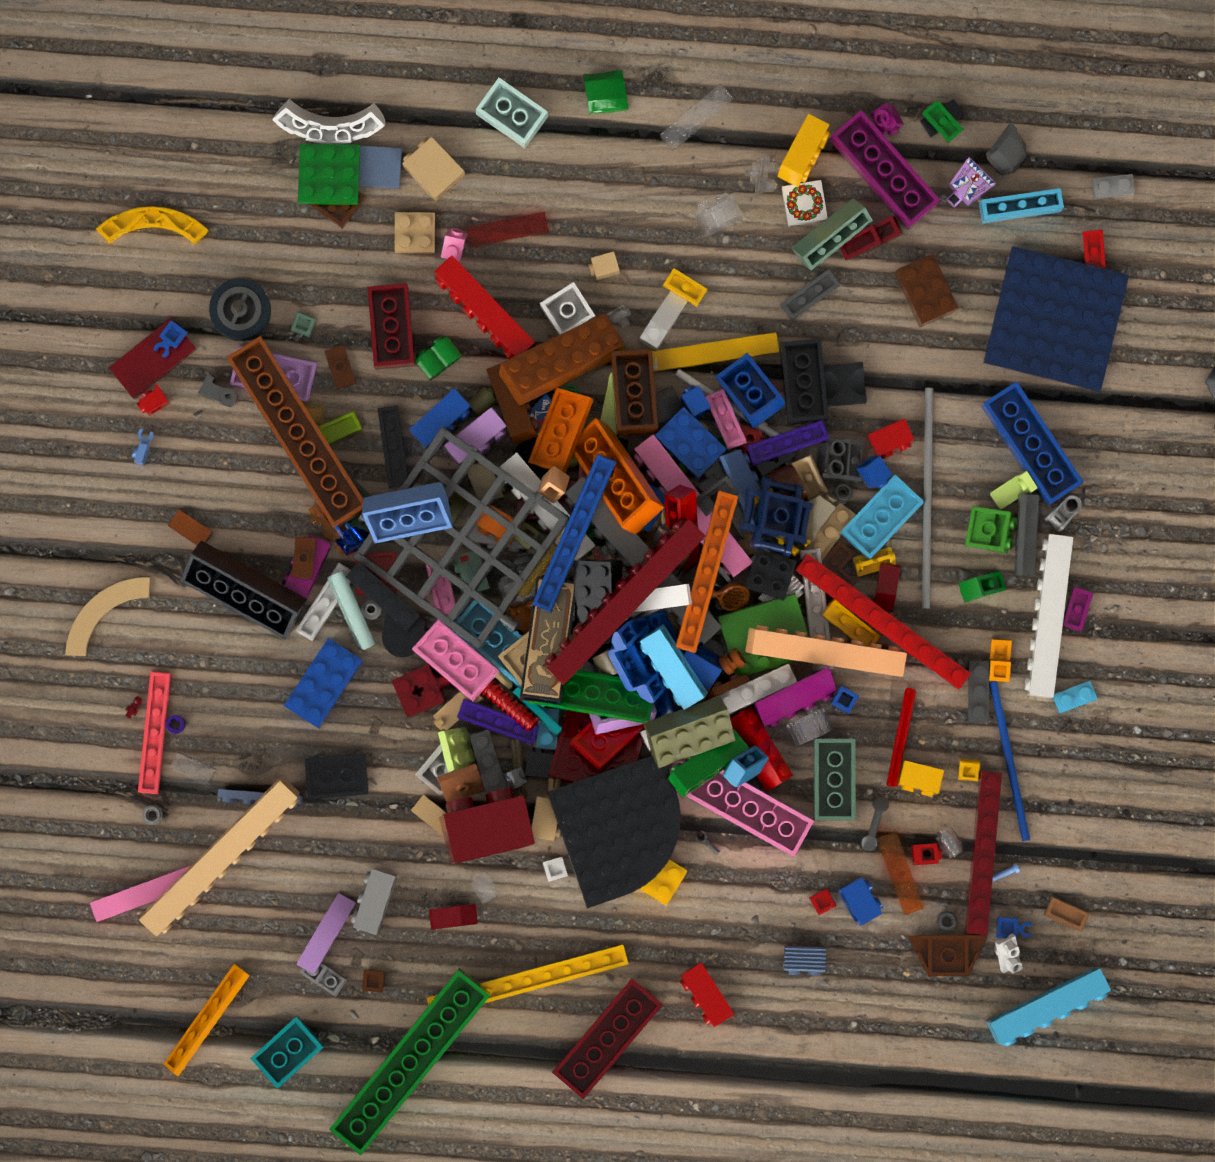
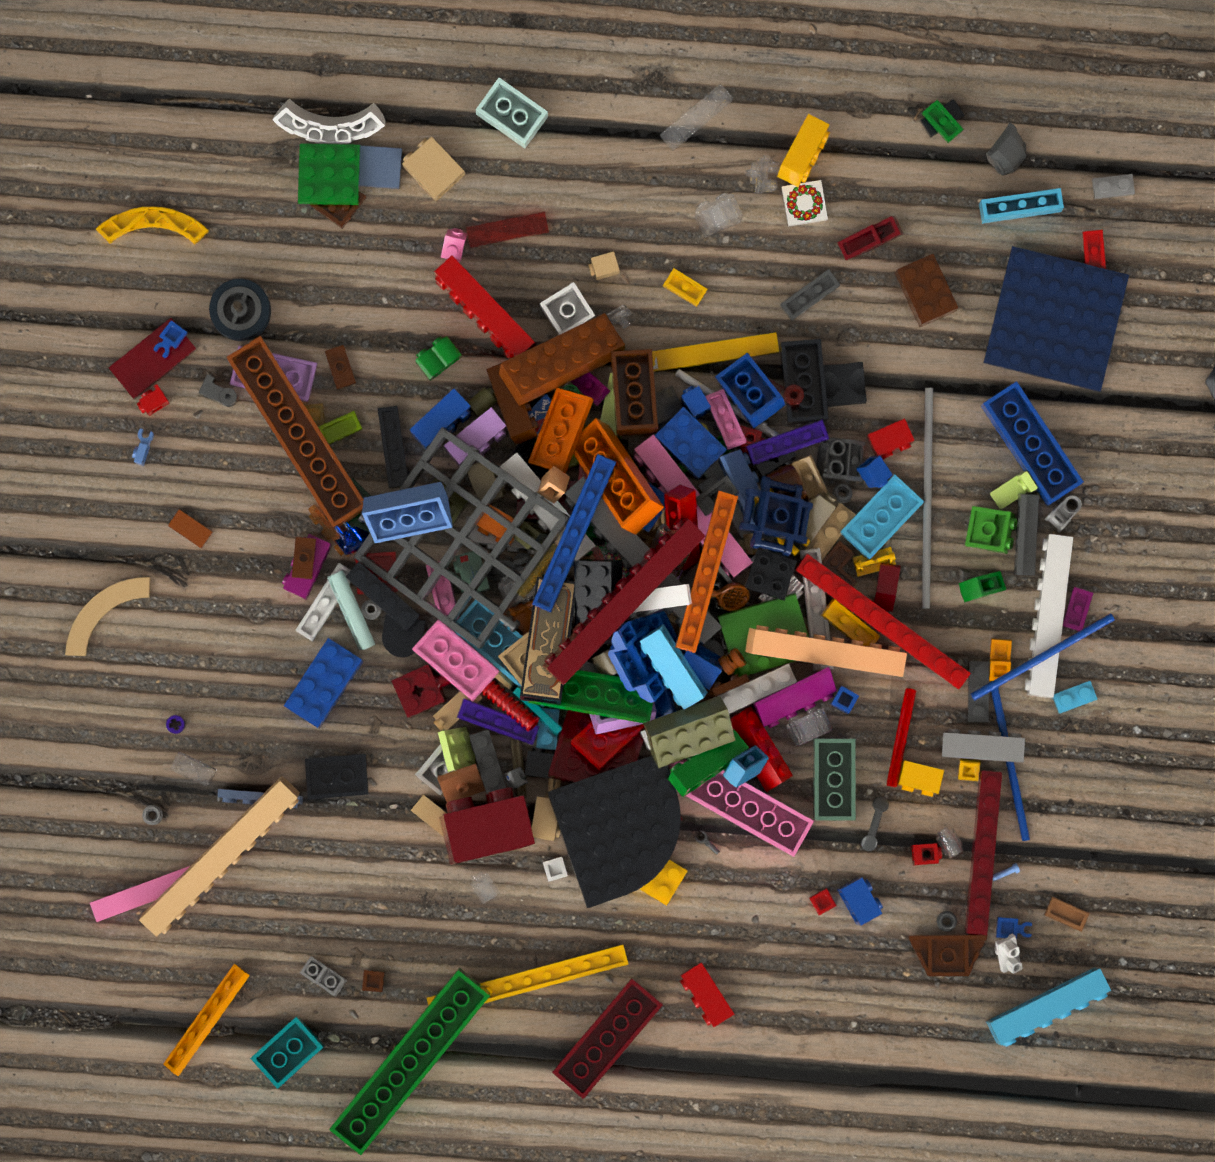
(132, 709): dark red piece -> none
(154, 732): coral tile -> none
(243, 589): black brick -> none
(303, 324): sand green tile -> none
(326, 933): lavender slope -> none
(374, 901): light grey brick -> none
(391, 326): dark red brick -> none
(414, 232): tan plate -> none
(453, 916): dark red slope -> none
(591, 387): none -> magenta plate
(606, 92): green slope -> none
(662, 321): white slope -> none
(793, 388): none -> clear red plate
(804, 959): sand blue brick -> none
(832, 234): sand green brick -> none
(884, 170): magenta brick -> none
(887, 119): magenta brick -> none
(900, 873): clear orange plate -> none
(969, 184): torso -> none
(983, 746): none -> light grey brick
(1042, 657): none -> blue piece

